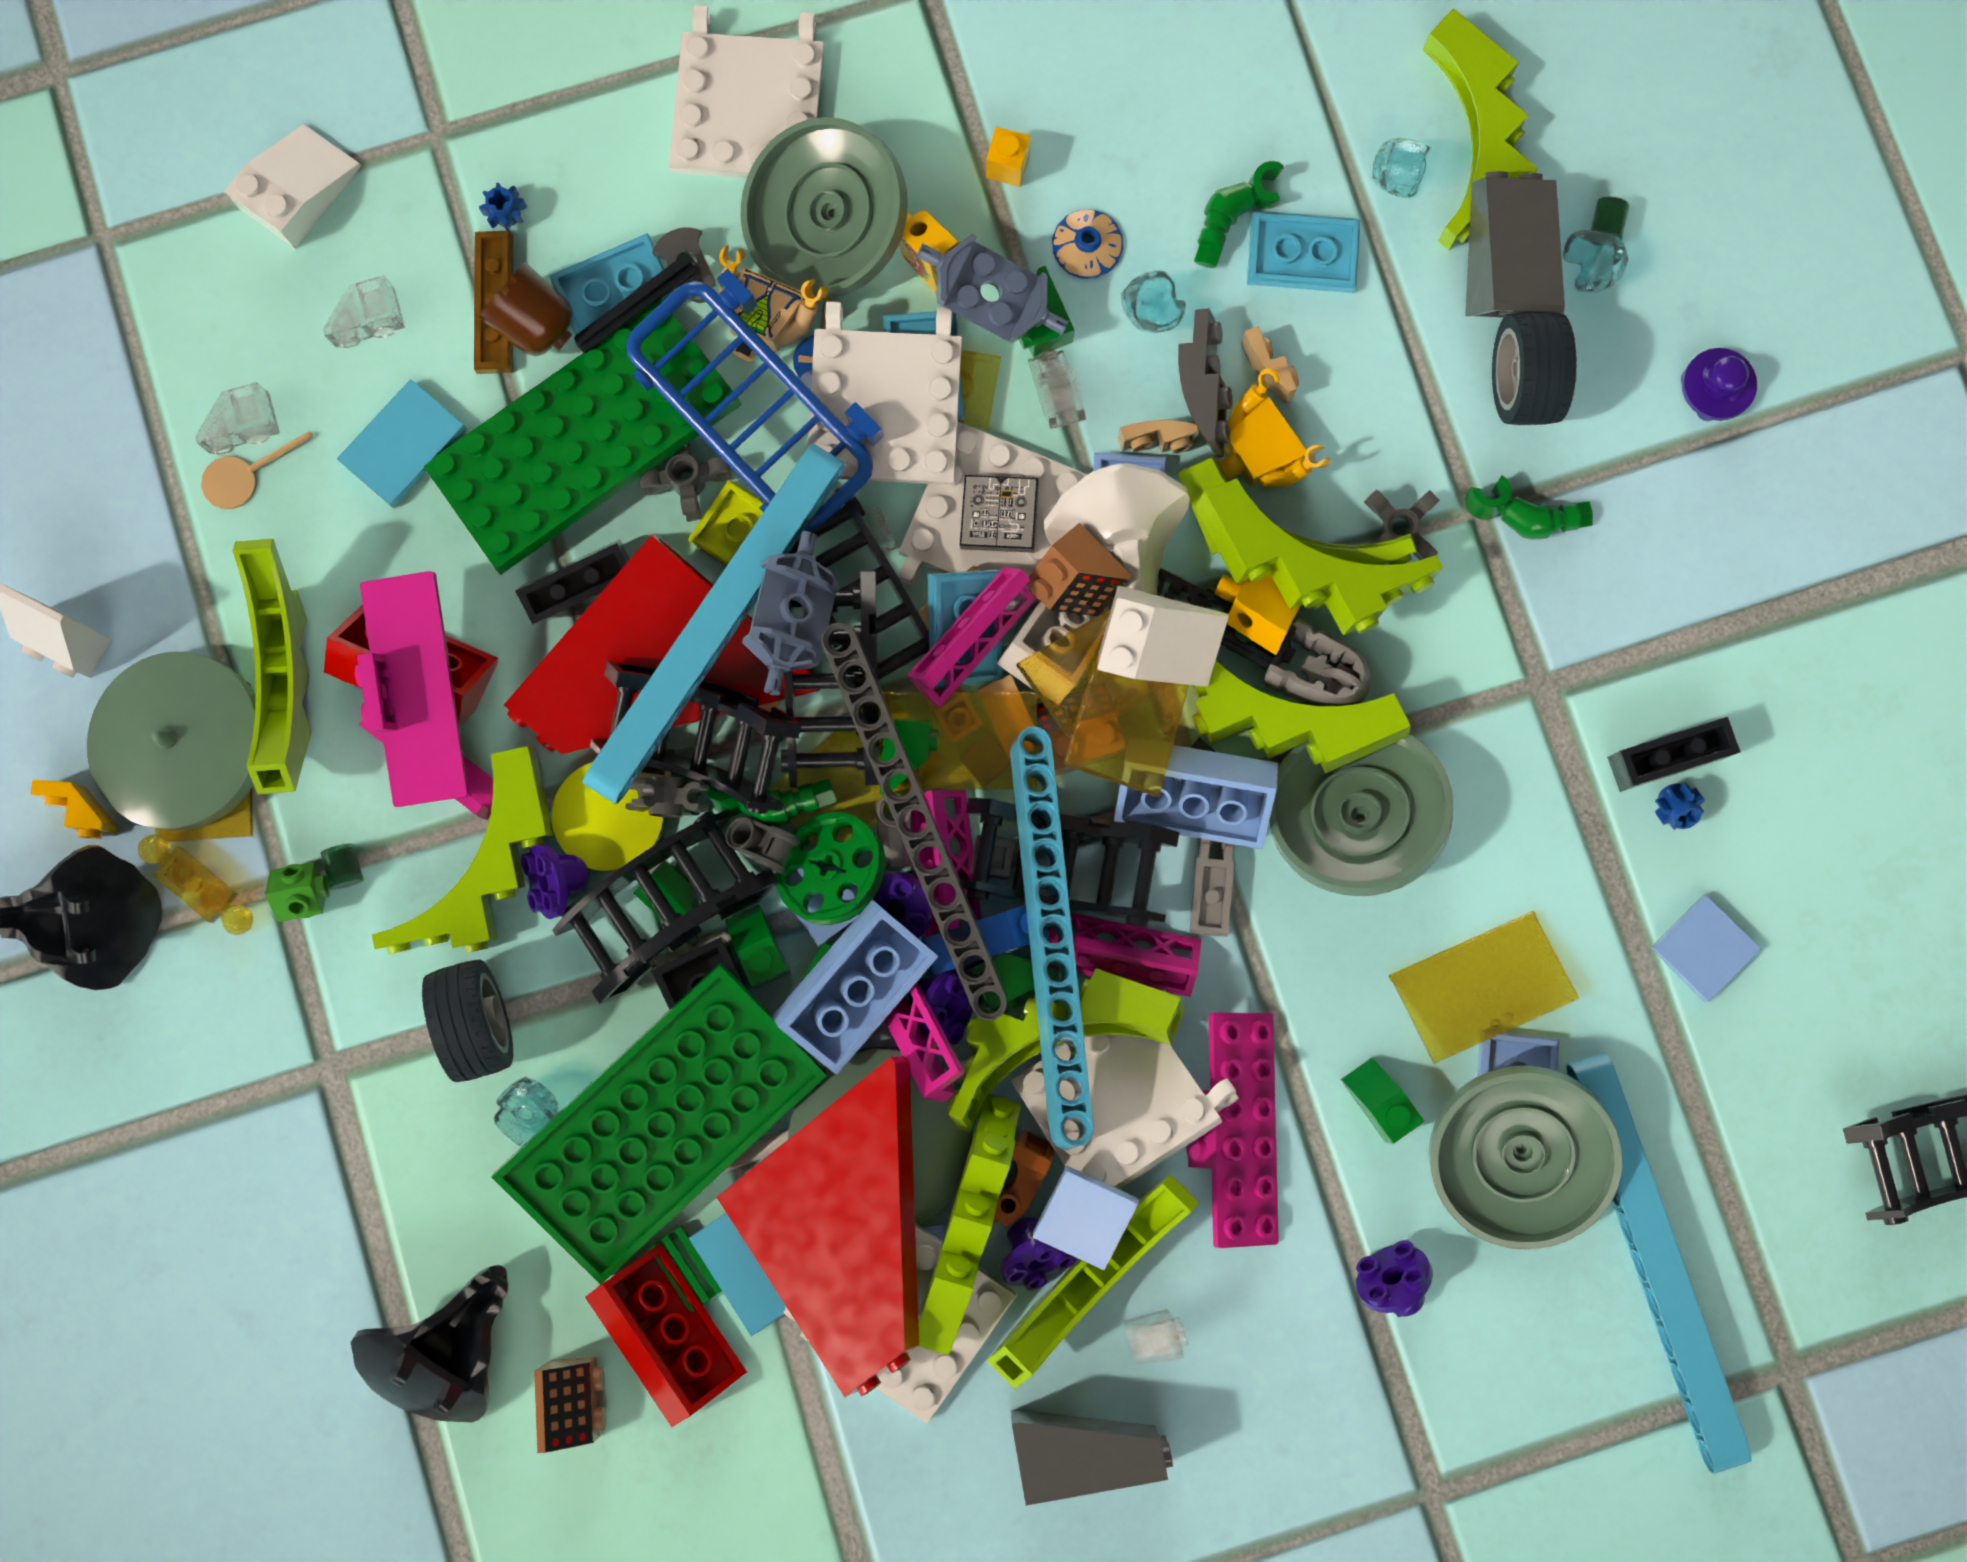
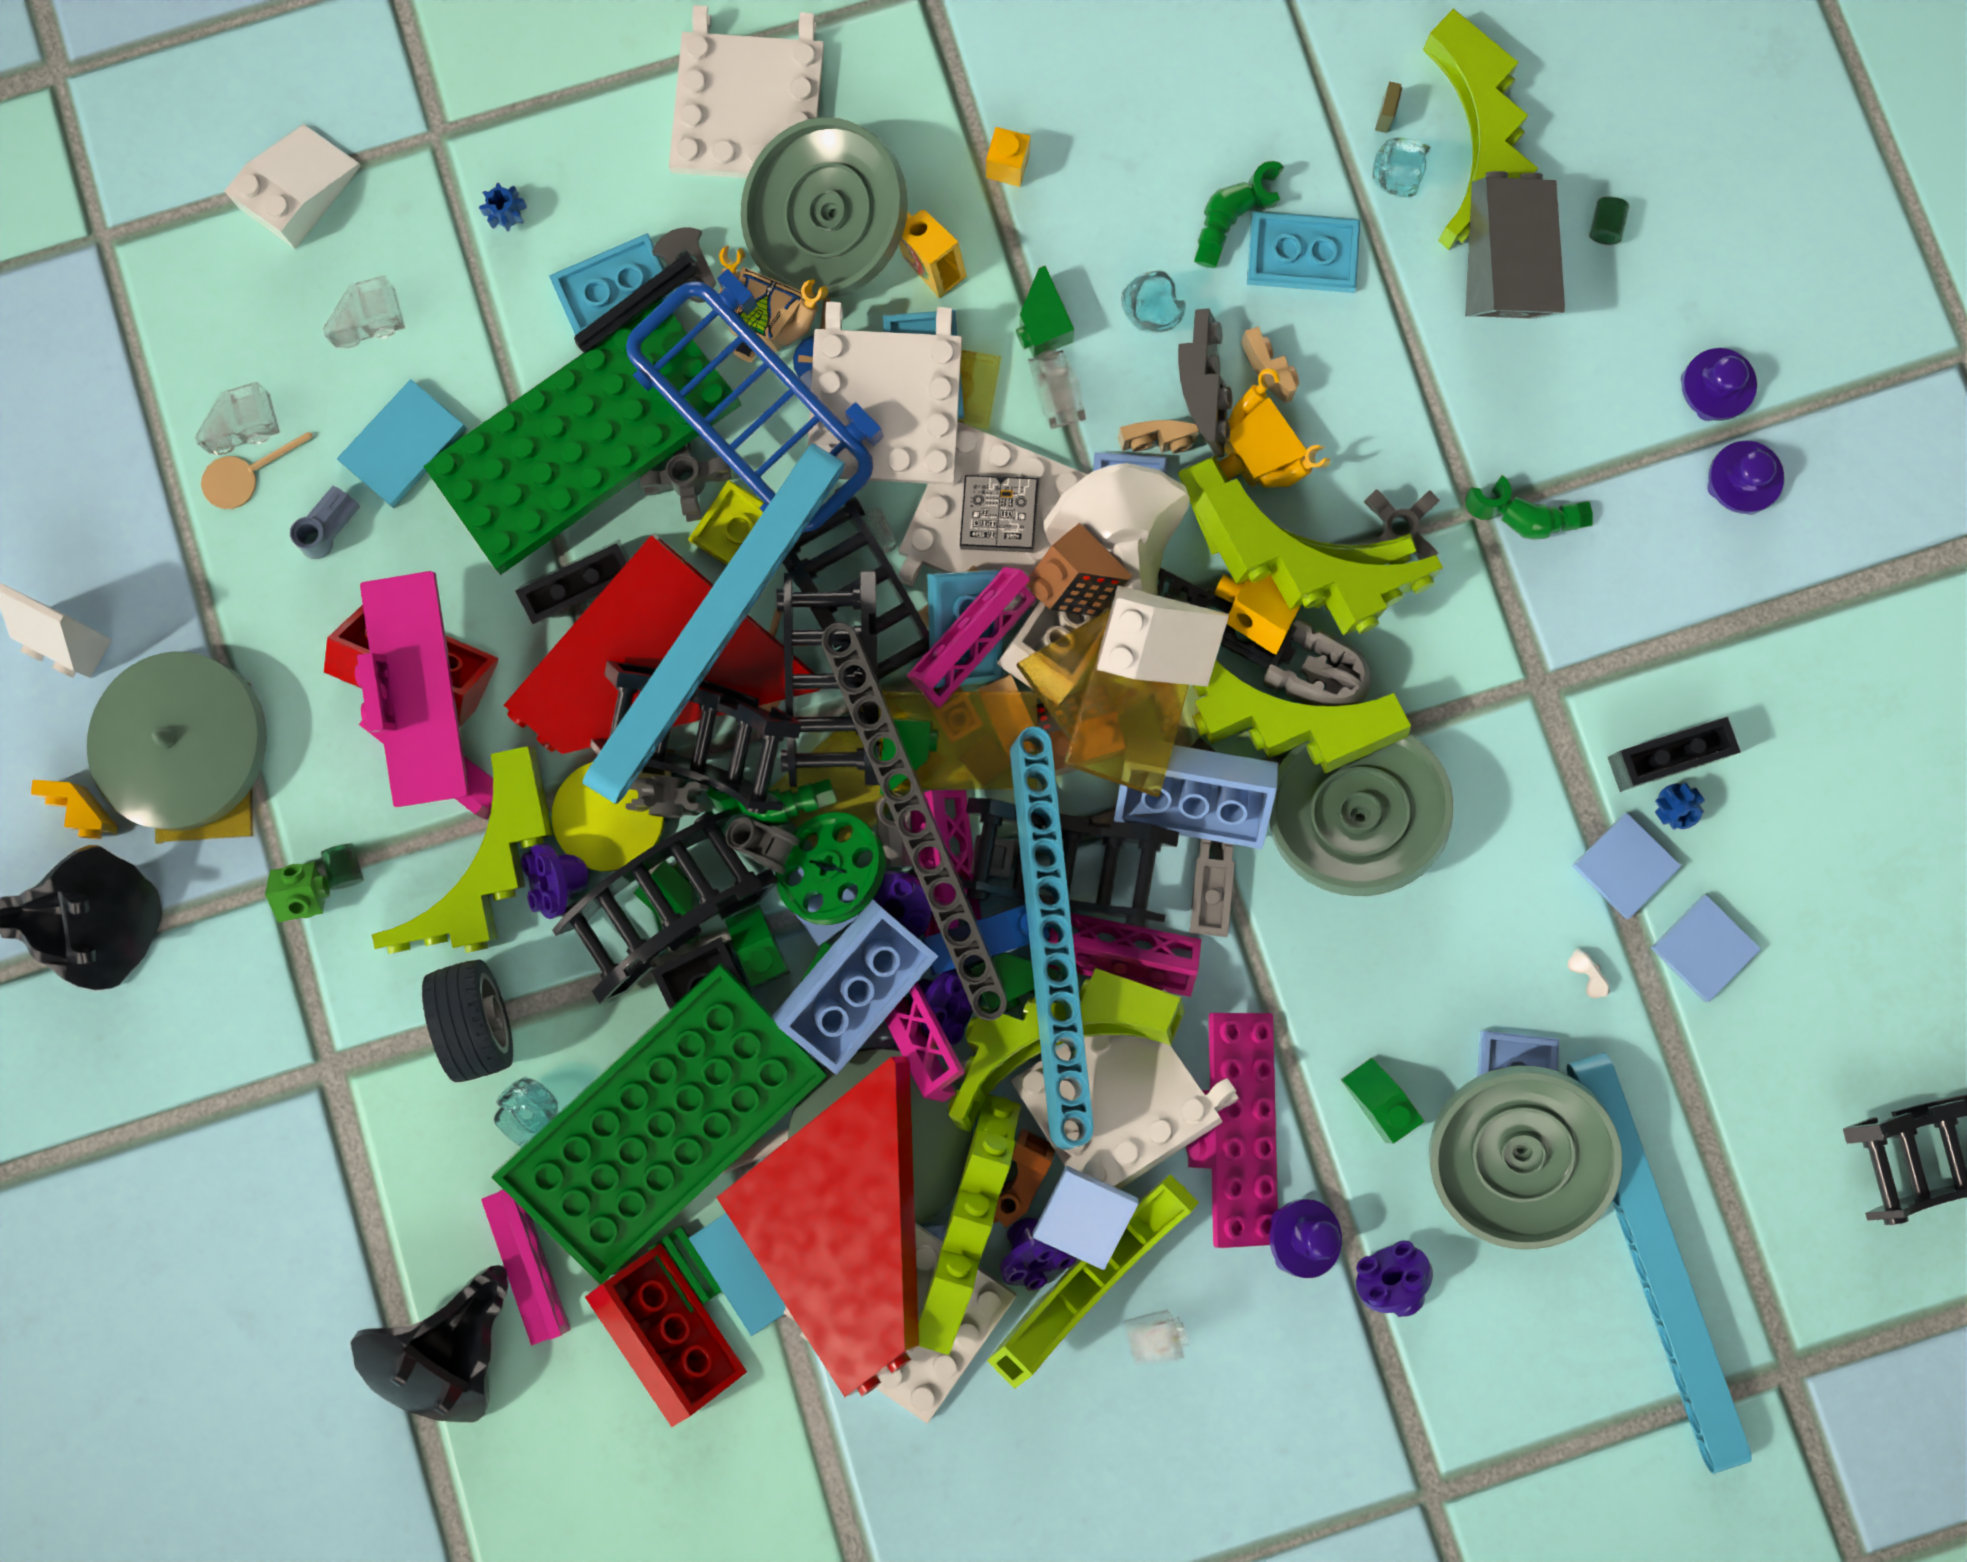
(195, 884): clear yellow plate -> none
(281, 674): lime arch -> none
(326, 518): none -> sand blue piece
(491, 272): pearl gold tile -> none
(526, 1268): none -> dark pink fence
(530, 313): reddish brown cylinder -> none
(568, 1403): slope -> none
(775, 634): sand blue plate -> none
(1021, 292): sand blue plate -> none
(1085, 1455): dark grey slope -> none
(1086, 259): tan dish -> none
(1305, 1238): none -> dark purple plate
(1388, 107): none -> olive tile
(1493, 977): clear yellow container -> none
(1534, 368): black wheel -> none
(1582, 963): none -> white piece
(1601, 259): clear light blue helmet -> none
(1626, 866): none -> light blue tile
(1746, 477): none -> dark purple plate

